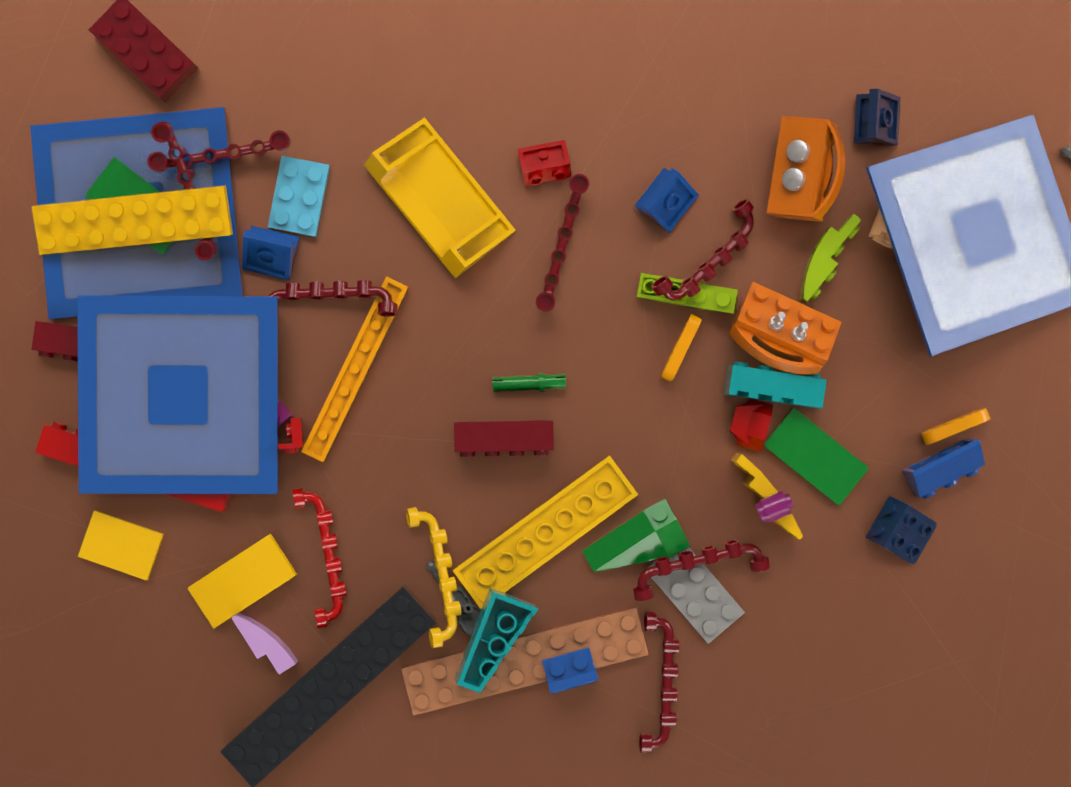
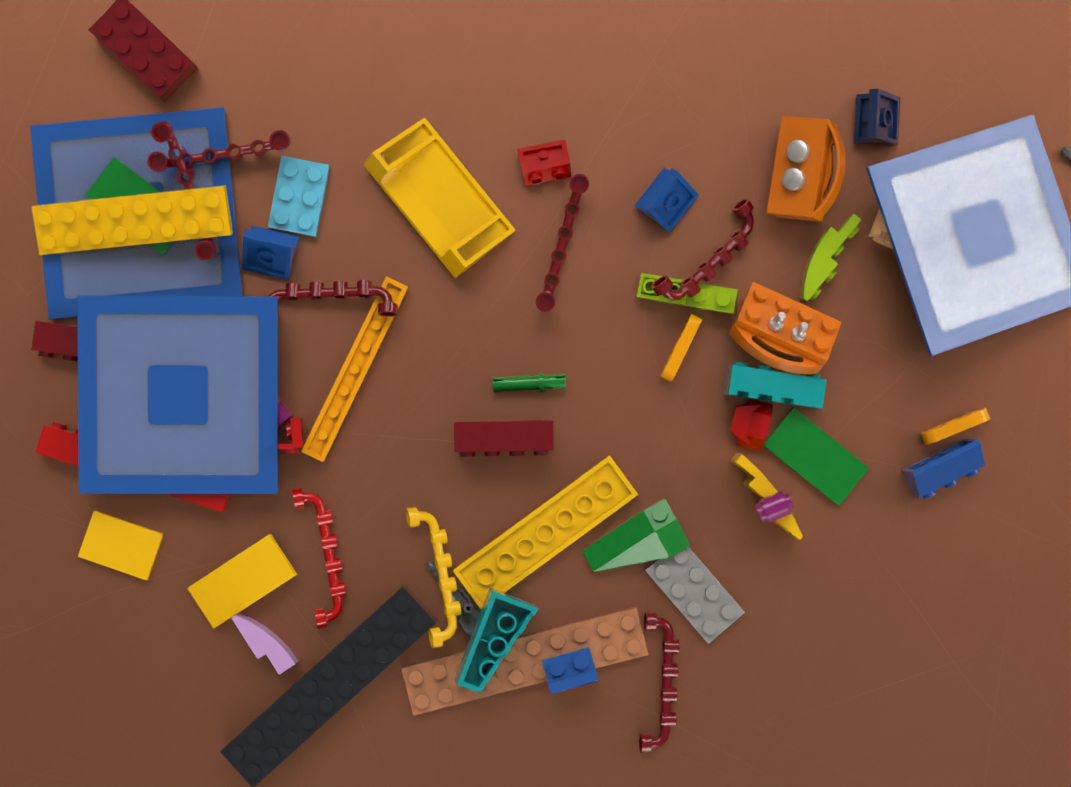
(687, 561): dark red bar -> none
(901, 530): dark blue bracket -> none

